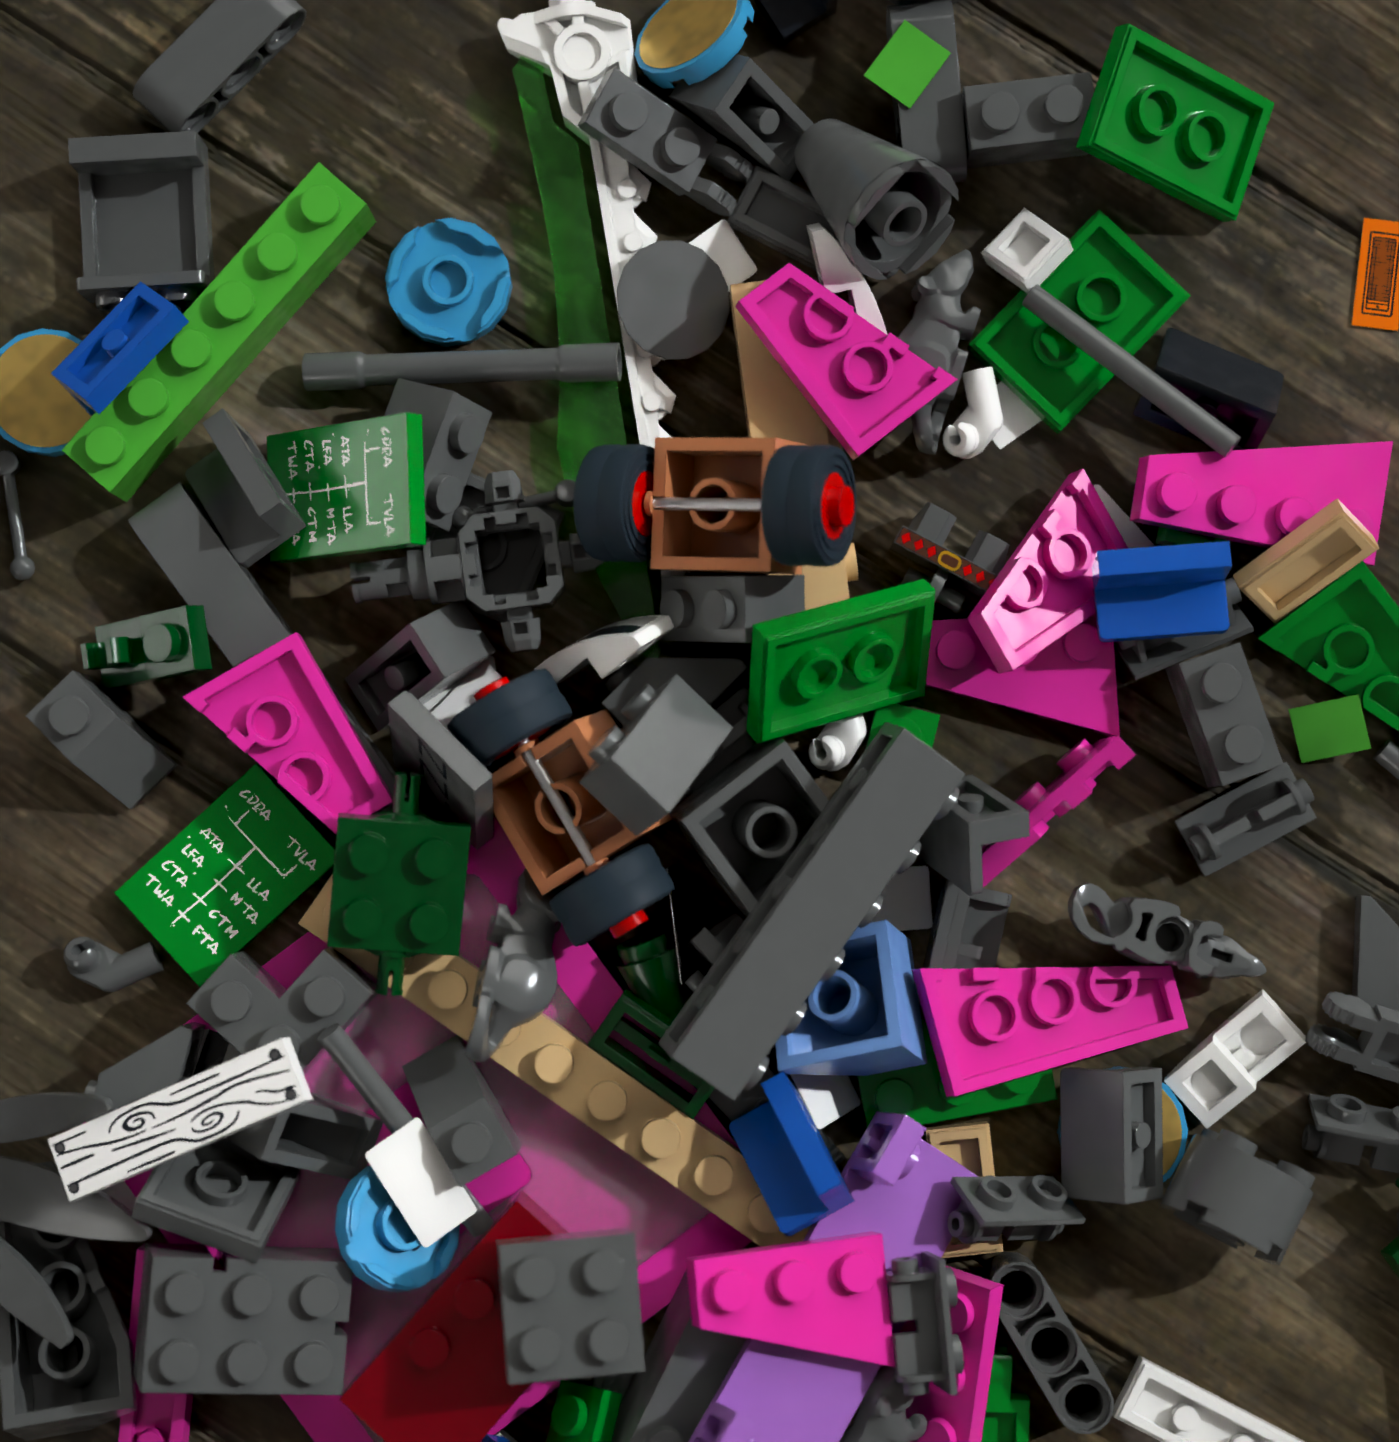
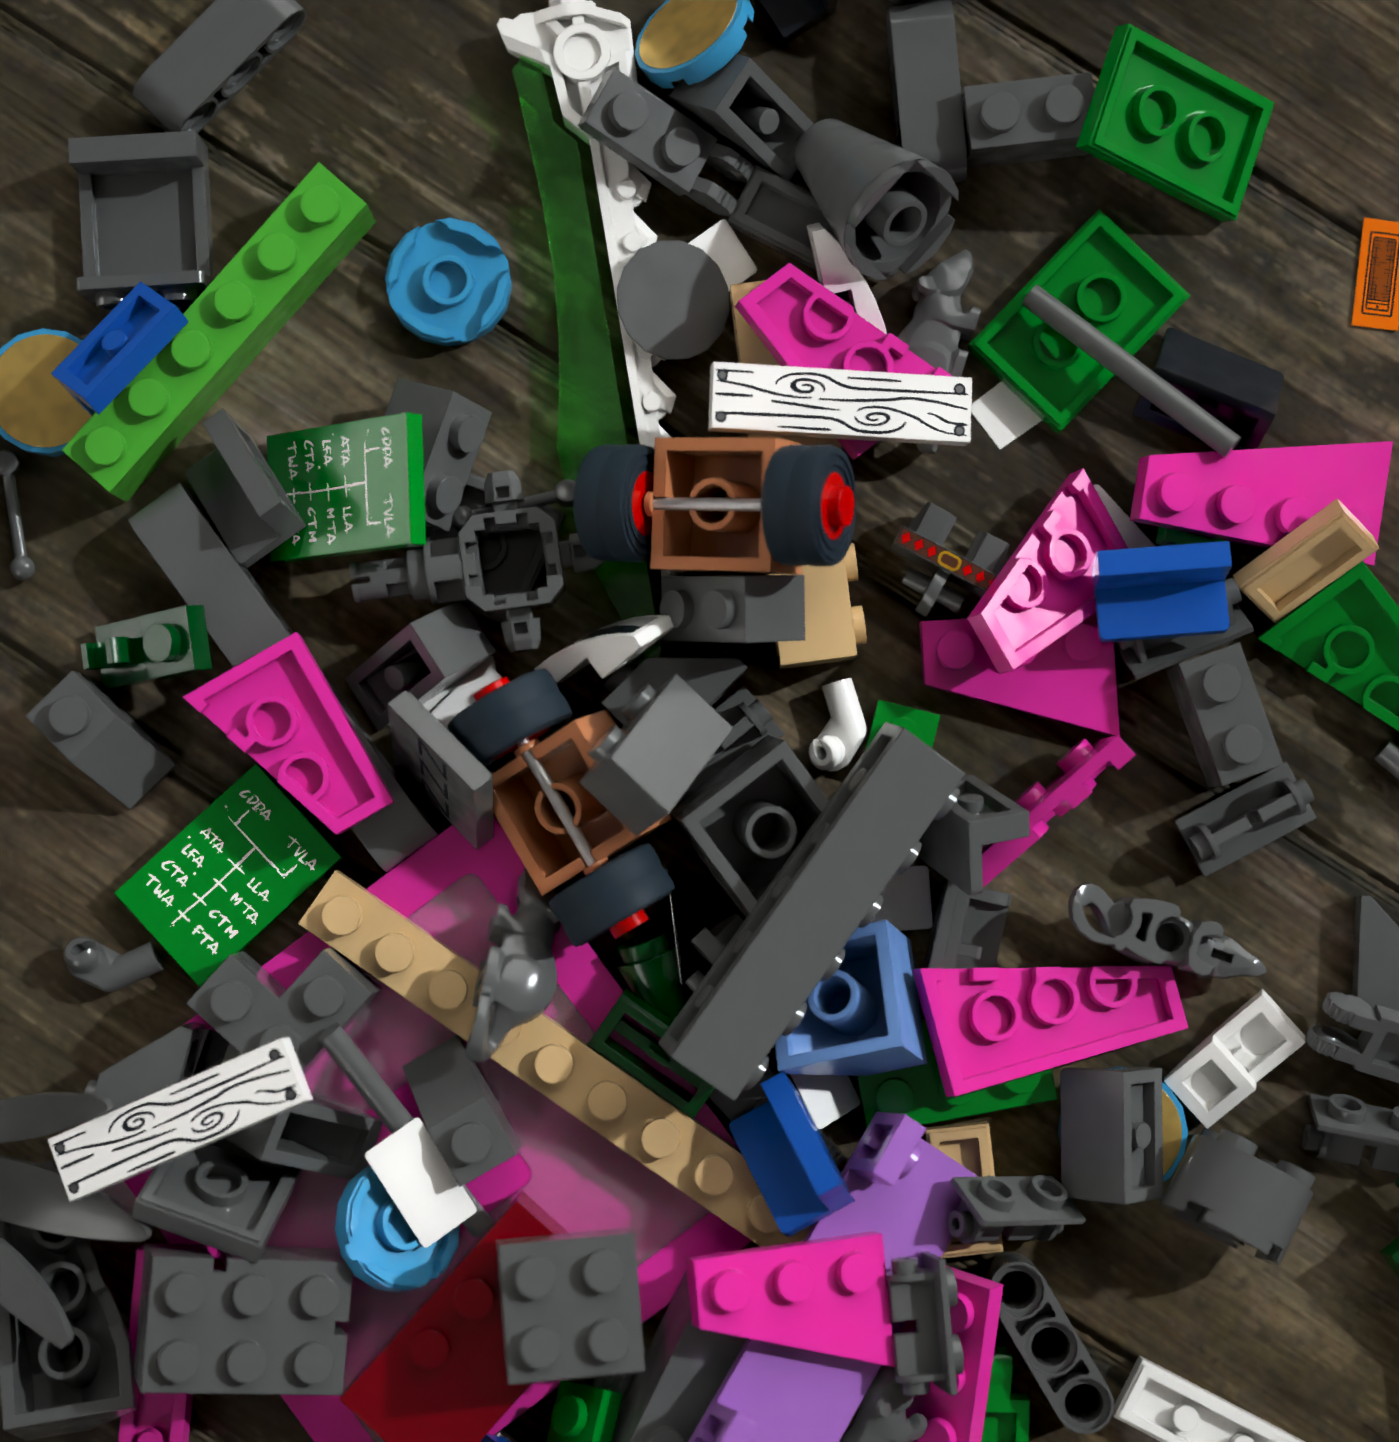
(398, 884): dark green plate -> none
(564, 363): dark grey piece -> none
(839, 660): green tile -> none
(840, 404): none -> white tile
(907, 64): bright green sticker -> none
(979, 420): white arm -> none
(1027, 250): white tile -> none
(1330, 728): bright green sticker -> none

